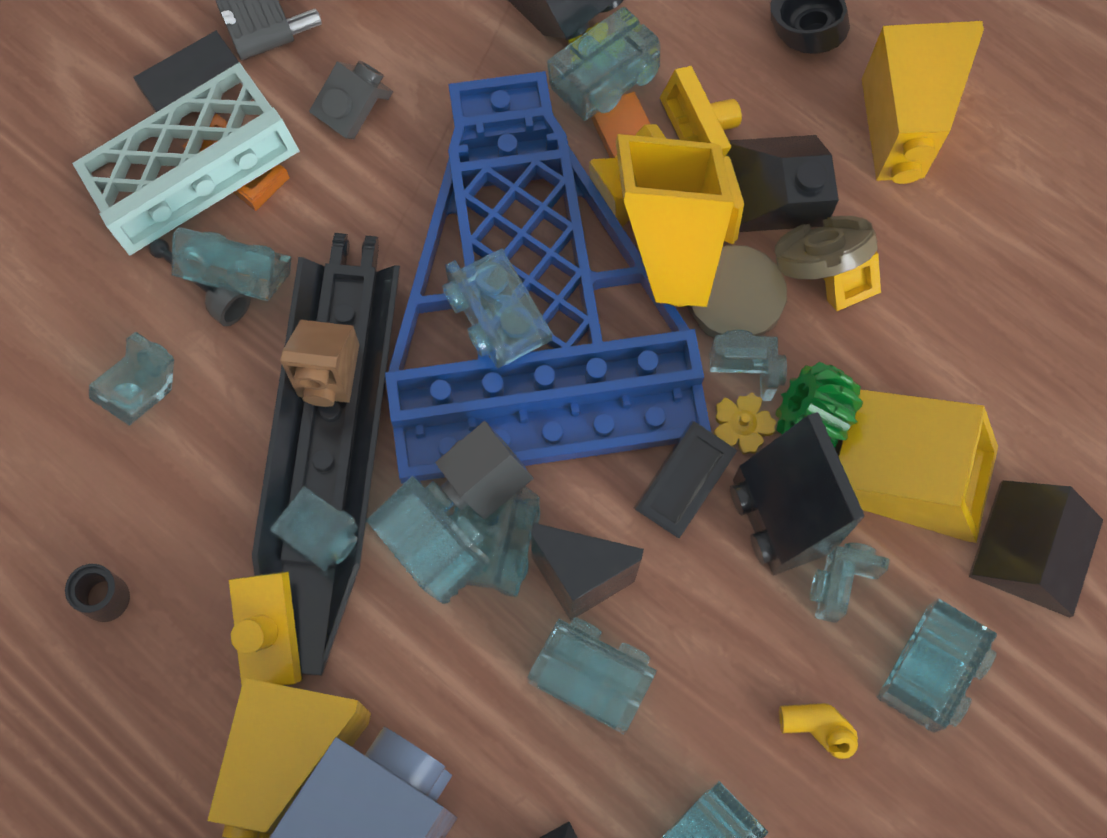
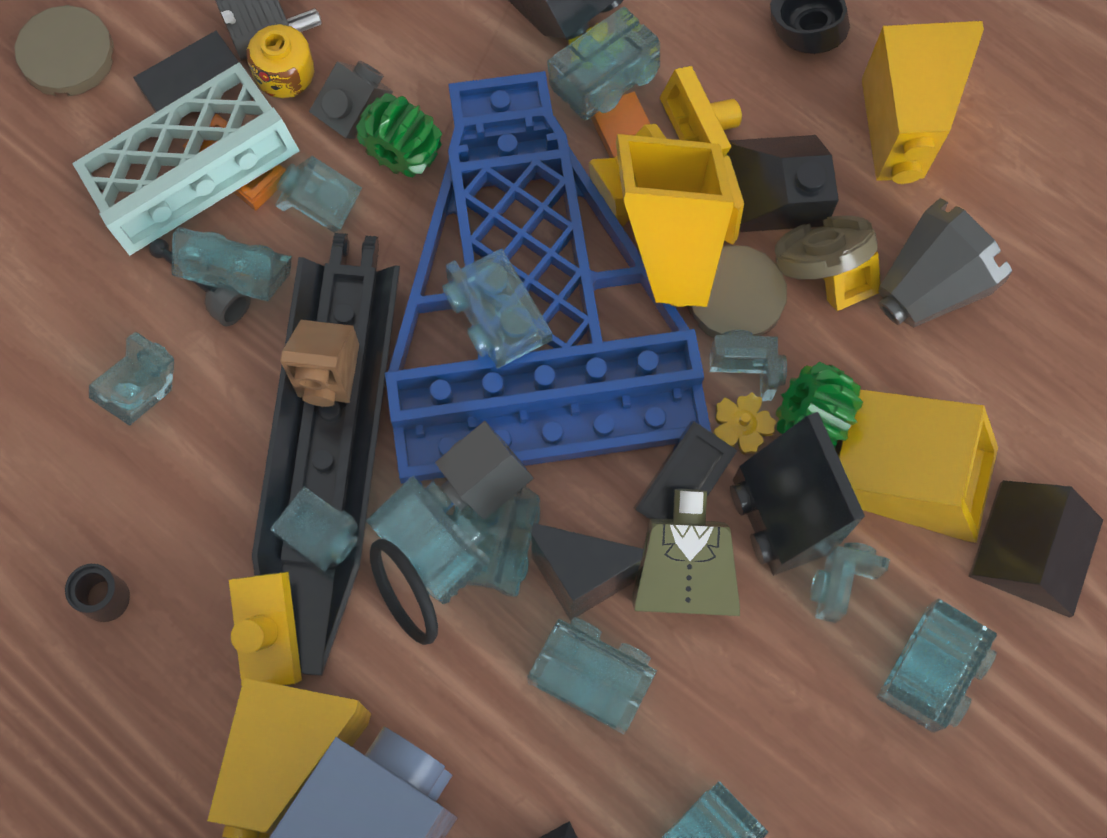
(64, 50): none -> dark tan tile
(280, 61): none -> yellow head
(318, 193): none -> clear light blue bracket
(399, 135): none -> green gear
(416, 585): none -> black tyre
(687, 562): none -> olive torso
(824, 724): yellow arm -> none
(941, 267): none -> dark grey cone

